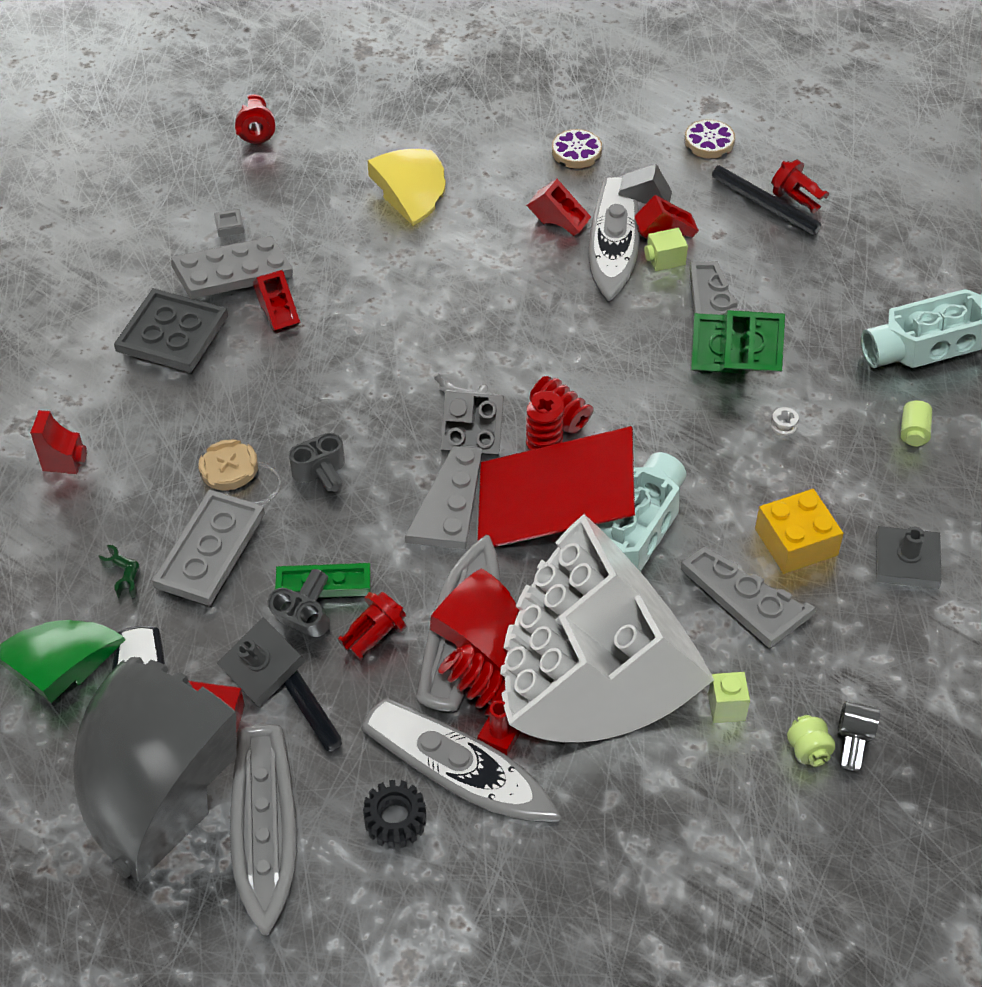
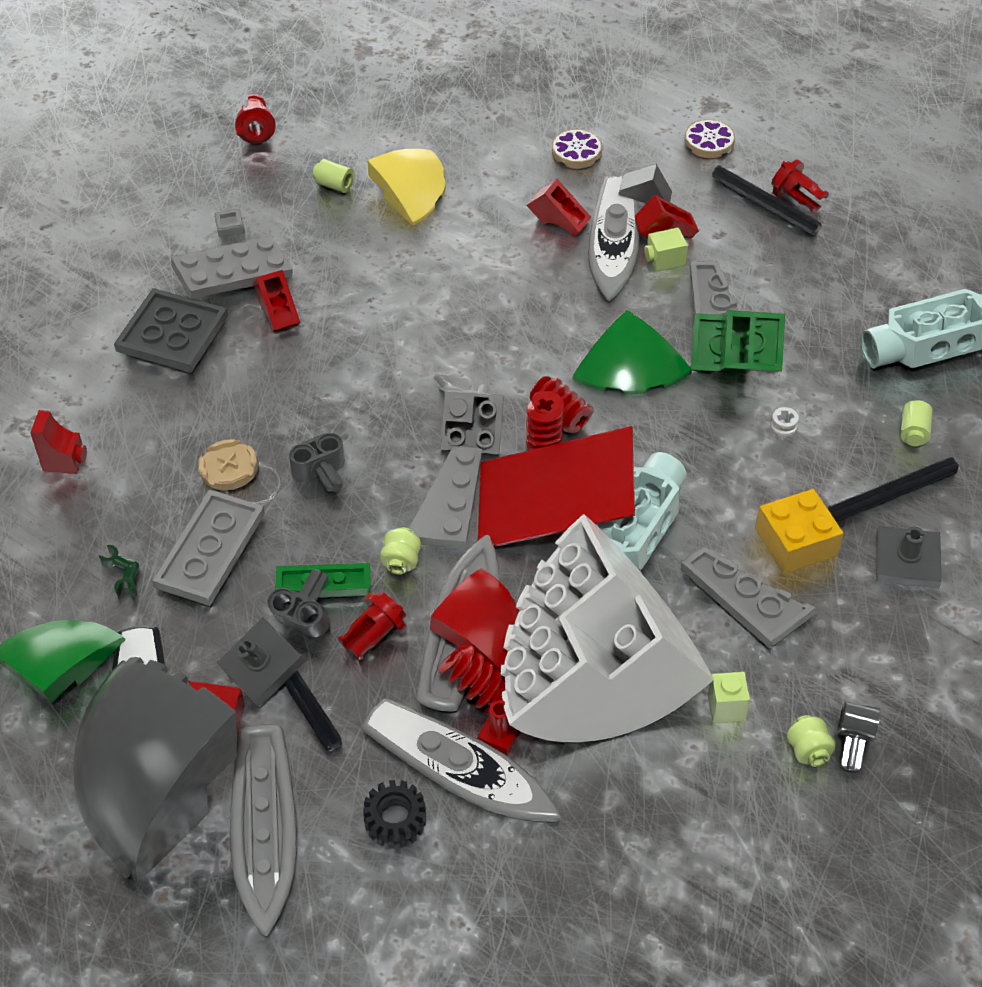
(333, 176): none -> yellowish green brick
(400, 550): none -> yellowish green piece
(631, 359): none -> green brick
(893, 489): none -> black axle

